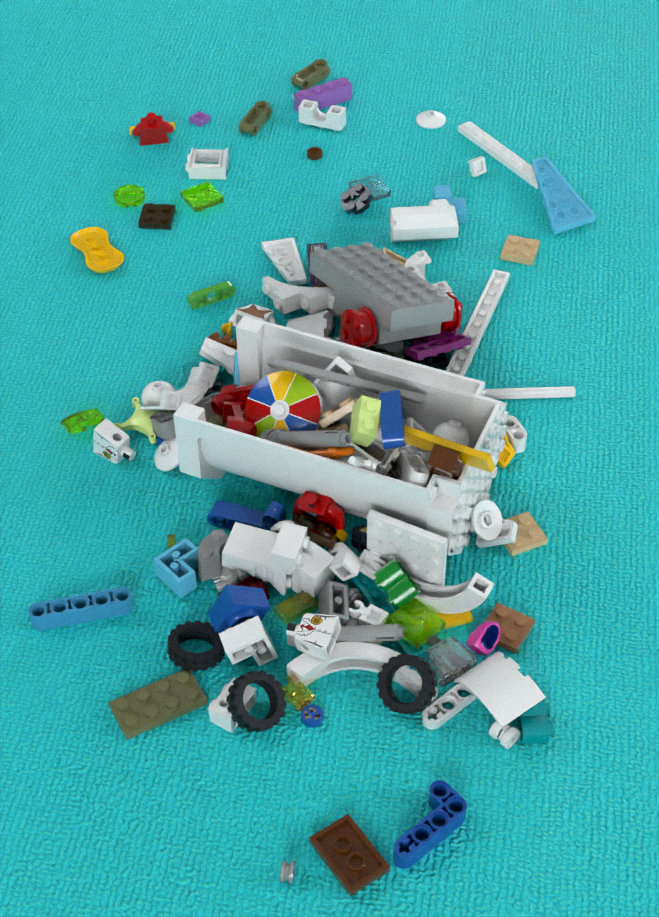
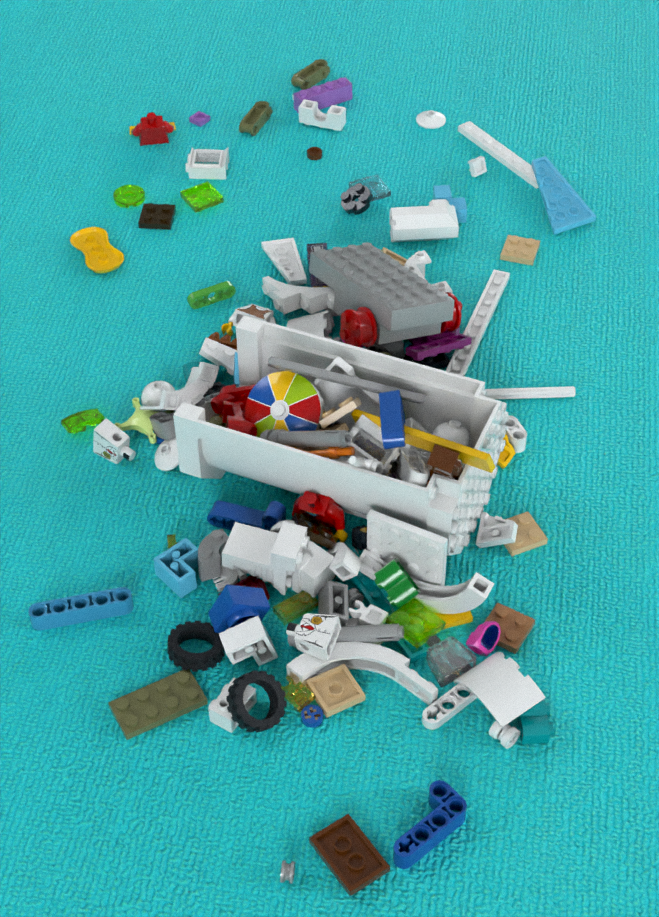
(335, 690): none -> tan plate
(365, 420): yellowish green brick -> none
(385, 684): black tyre -> none
(487, 520): white dish -> none

